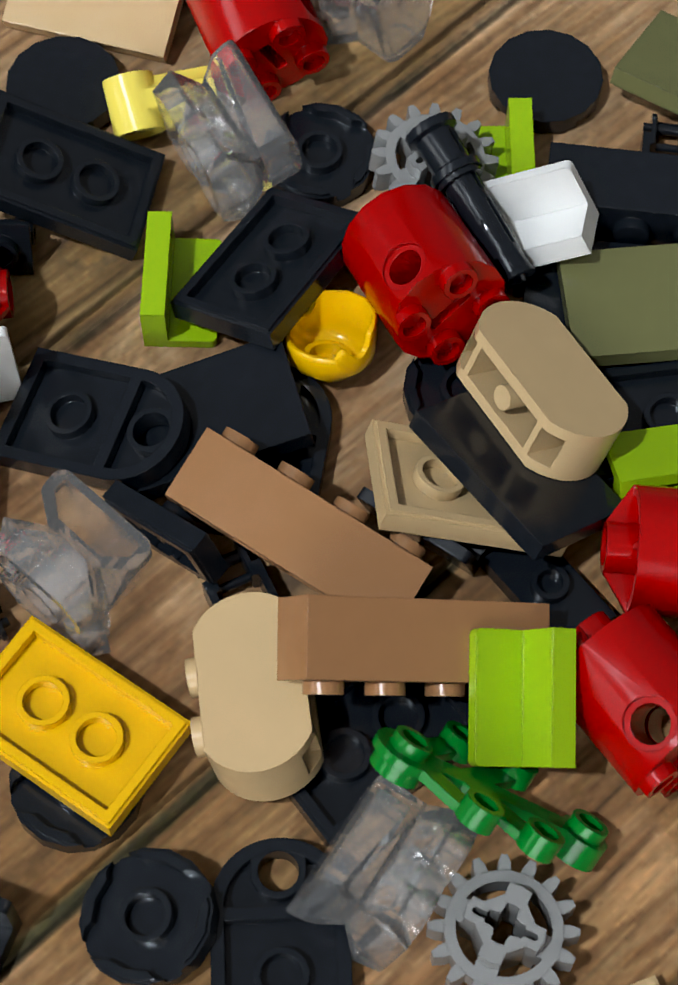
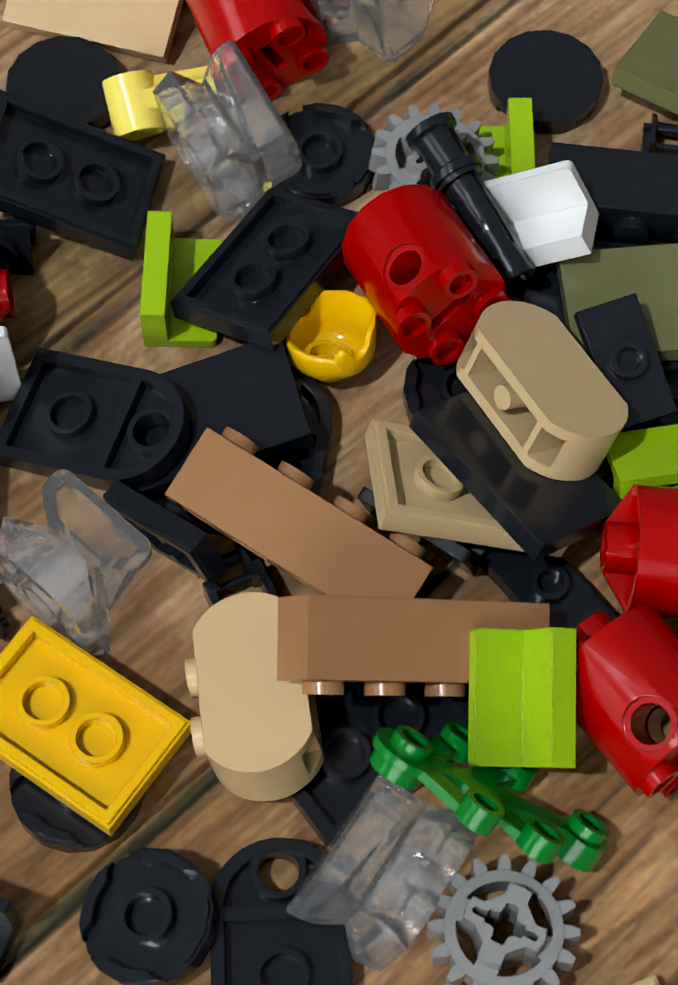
(625, 354): none -> black plate

